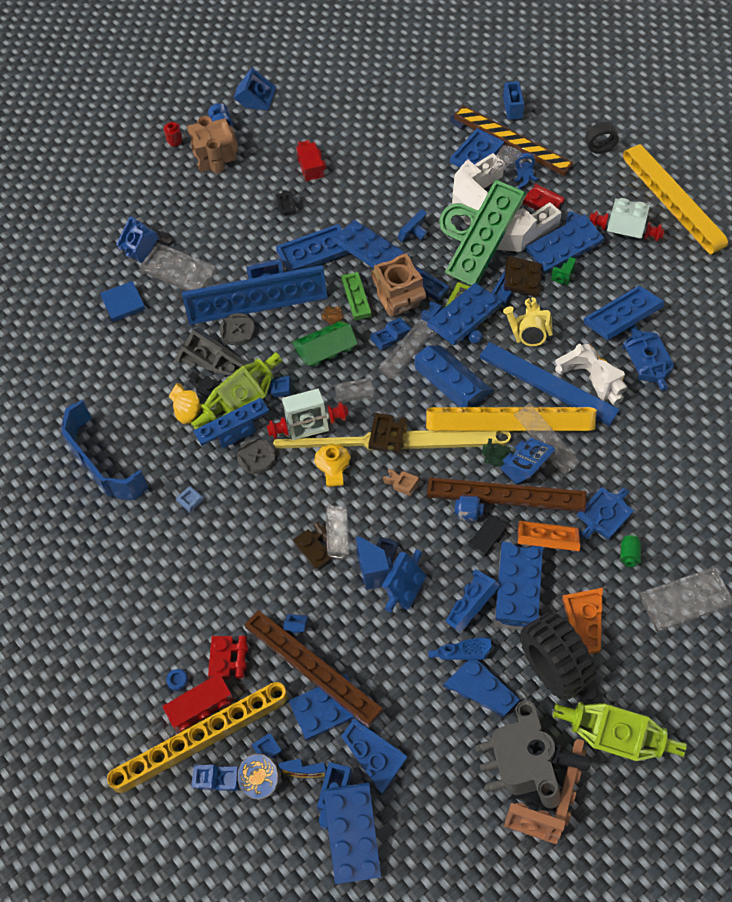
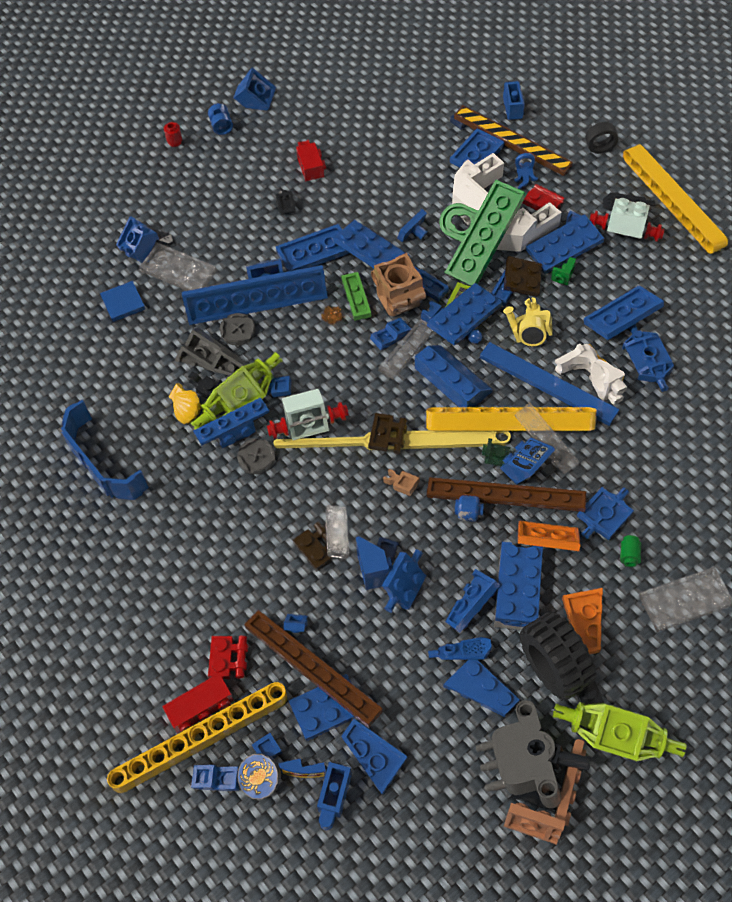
(177, 680): blue tile -> none
(189, 499): medium blue tile -> none
(213, 143): medium nougat piece -> none
(325, 343): green slope -> none
(332, 461): yellow animal -> none
(352, 833): blue plate -> none
(354, 390): clear plate -> none
(487, 535): black tile -> none
(505, 157): clear piece -> none
(608, 201): none -> black piece

